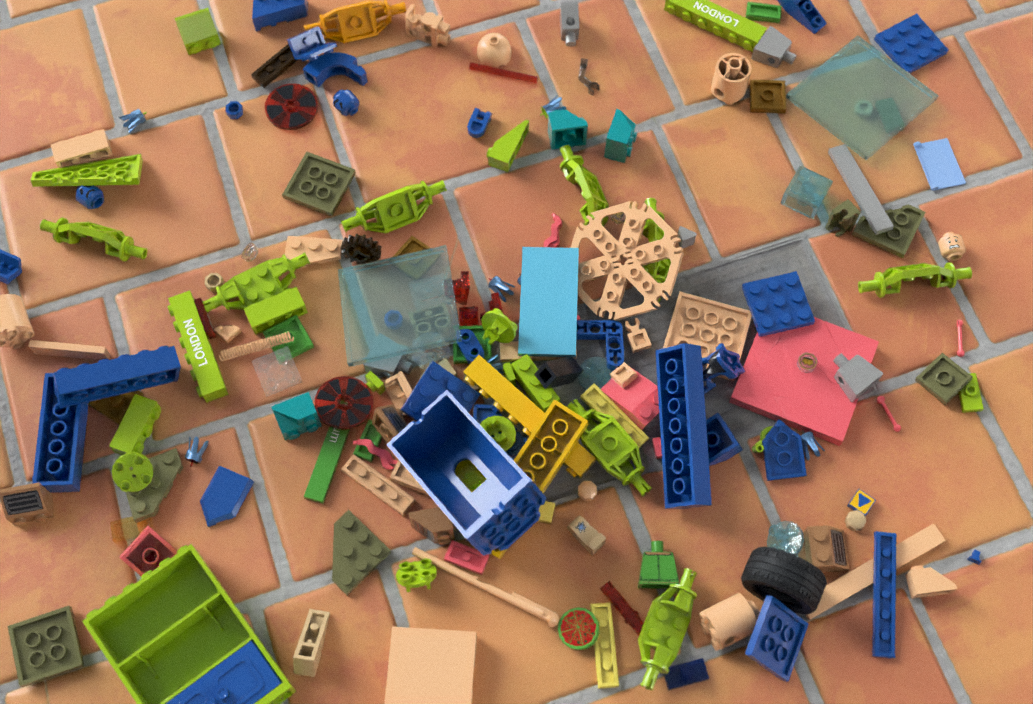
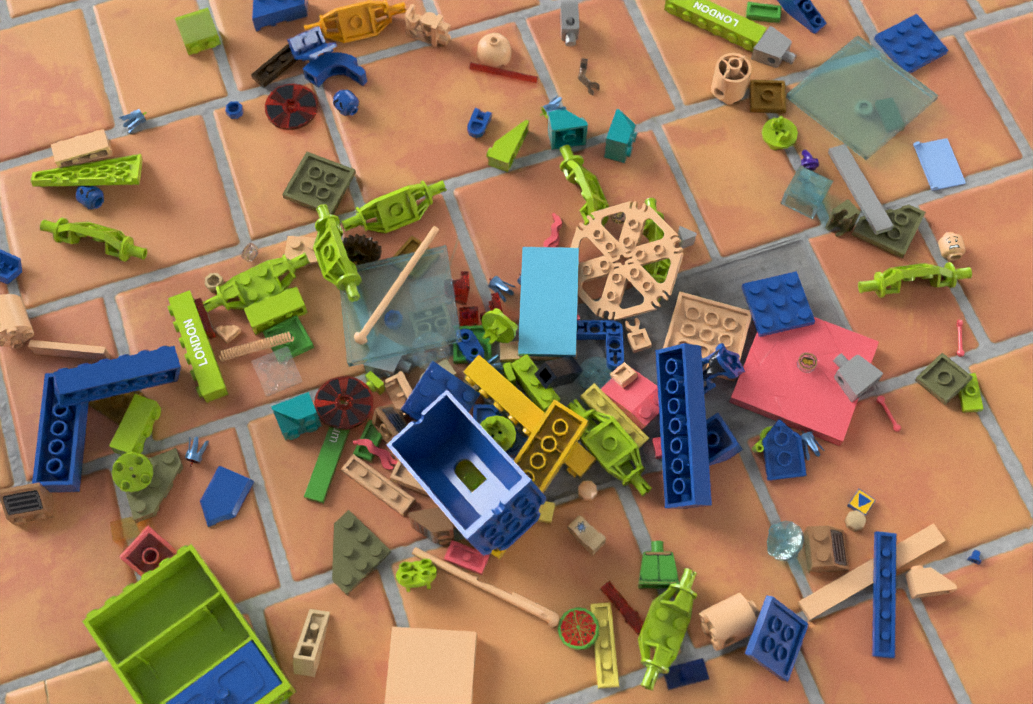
(45, 646): olive plate -> none
(333, 256): none -> lime plate
(360, 338): none -> light nougat bar
(778, 126): none -> lime plate
(785, 577): black tyre -> none
(808, 161): none -> dark purple plate

